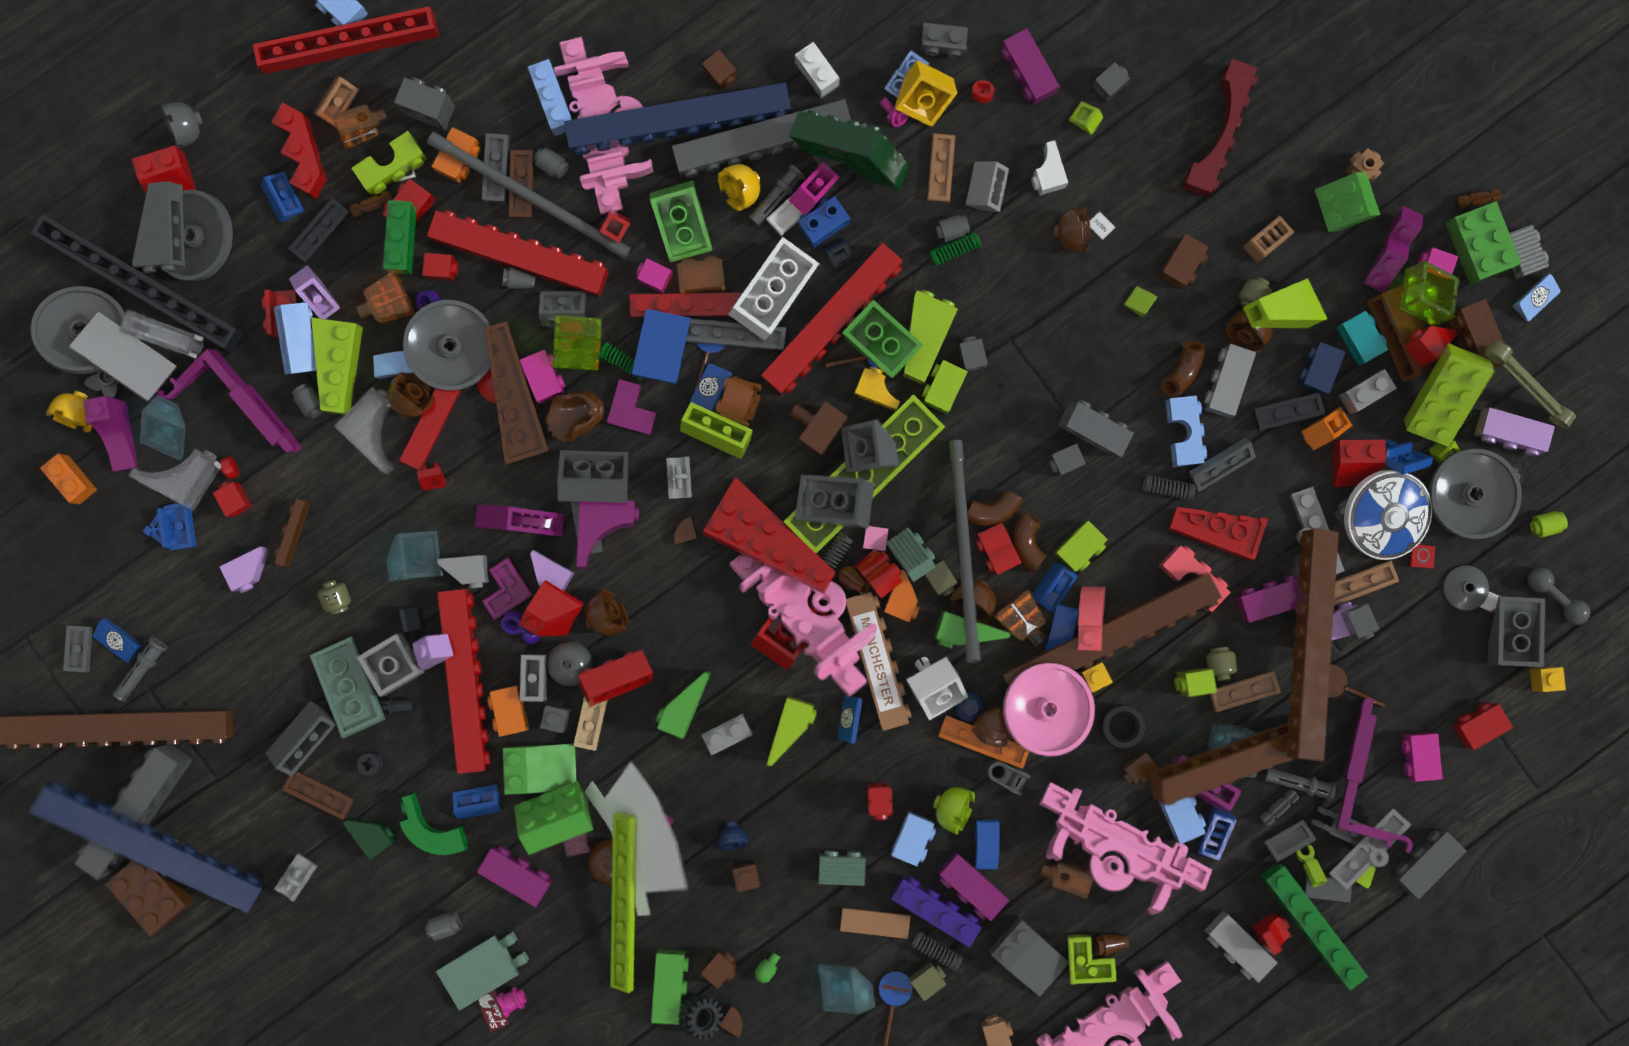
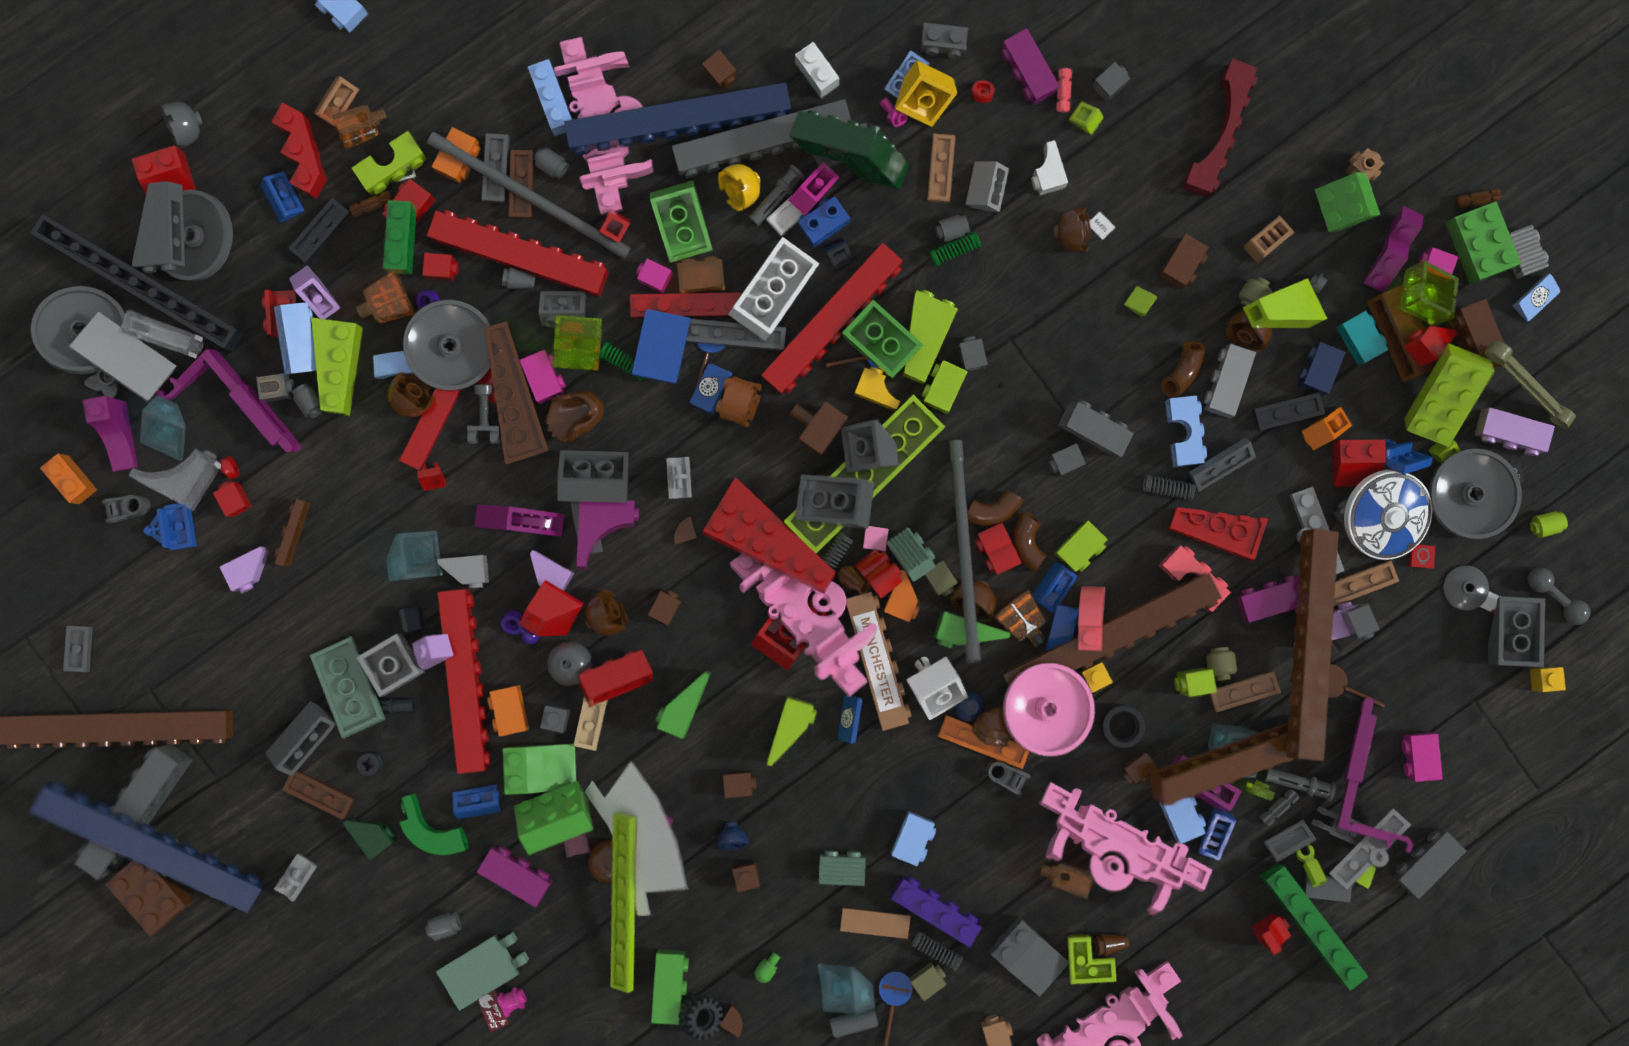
(69, 410): yellow cylinder -> none
(116, 640): blue slope -> none
(121, 508): none -> dark grey piece
(145, 660): dark grey pin -> none
(275, 387): none -> brick
(334, 597): olive head -> none
(346, 40): red brick -> none
(363, 427): clear arch -> none
(425, 103): dark grey brick -> none
(483, 392): none -> dark grey bar
(512, 590): magenta tile -> none
(533, 677): light grey brick -> none
(624, 409): magenta tile -> none
(665, 607): none -> reddish brown brick
(716, 430): lime brick -> none
(720, 968): reddish brown brick -> none
(727, 734): light grey brick -> none
(739, 784): none -> reddish brown brick
(853, 1023): none -> dark grey brick
(879, 800): red brick -> none
(953, 808): lime cylinder -> none
(972, 887): magenta brick -> none
(987, 844): blue slope -> none
(1064, 90): none -> coral axle
(1239, 947): light grey brick -> none
(1260, 789): none -> clear neon green plate
(1317, 283): none -> dark grey plate
(1367, 391): light grey brick -> none
(1482, 725): red brick -> none

